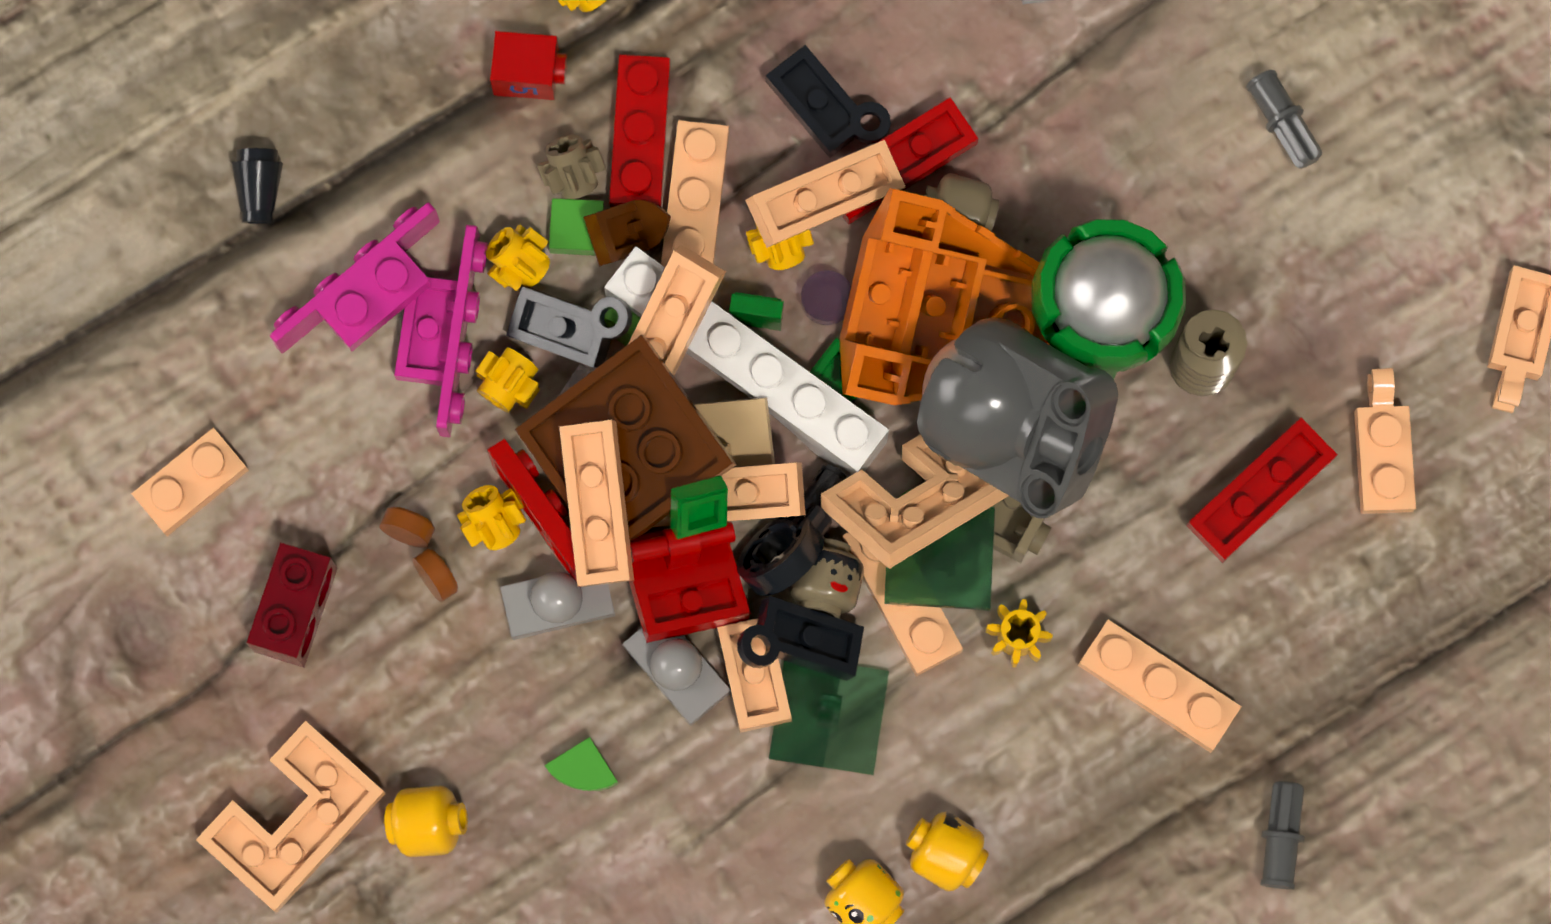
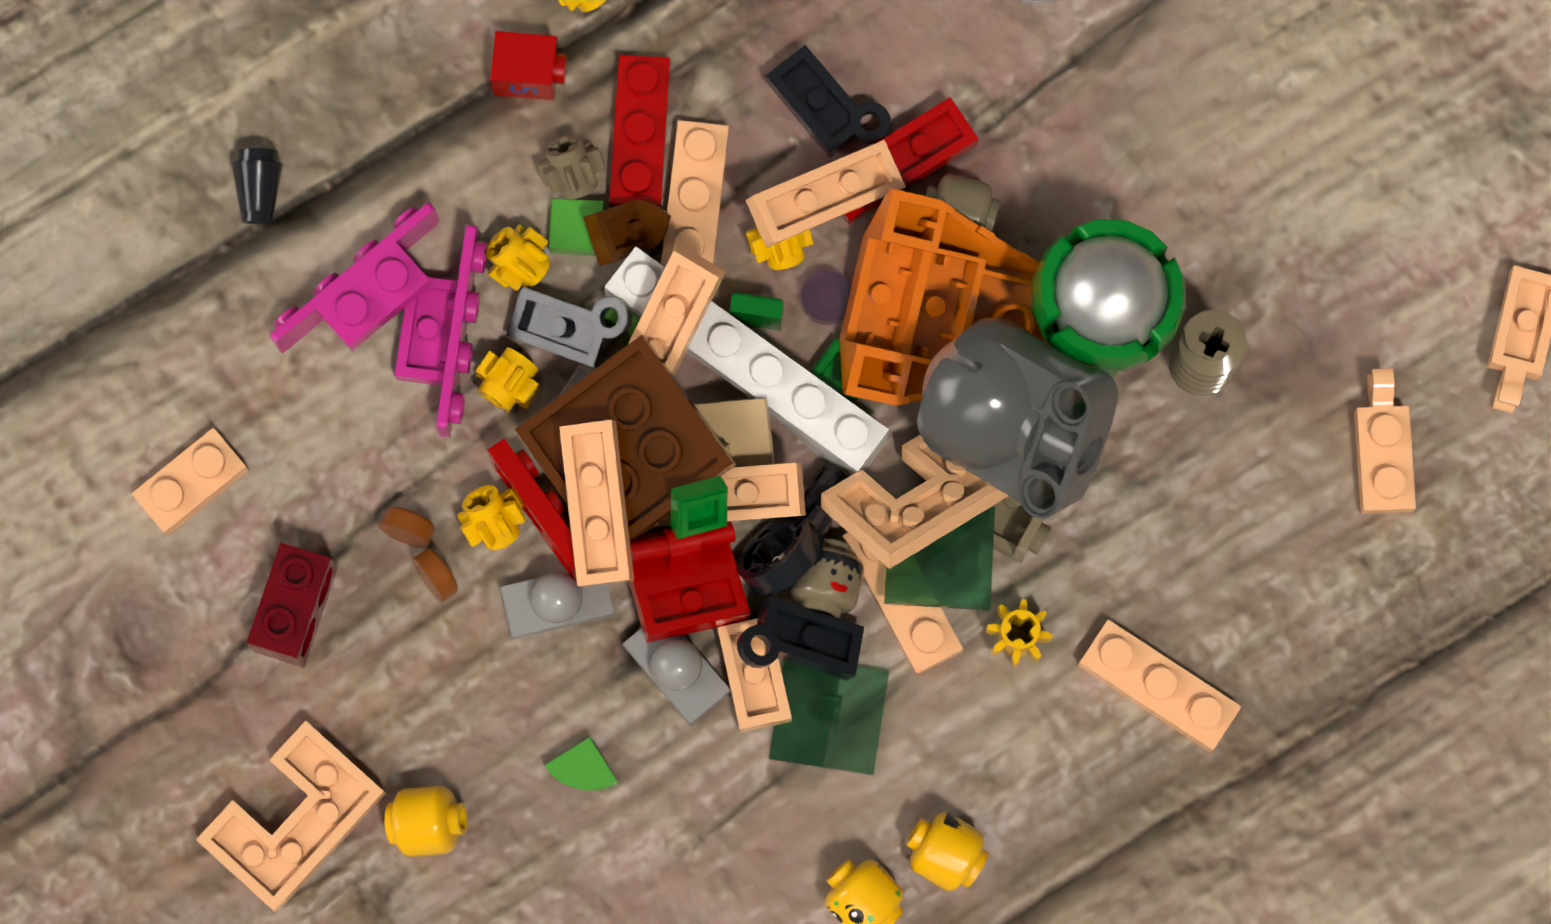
(1261, 490): red plate -> none
(1283, 835): dark grey axle -> none
(1284, 119): dark grey axle -> none

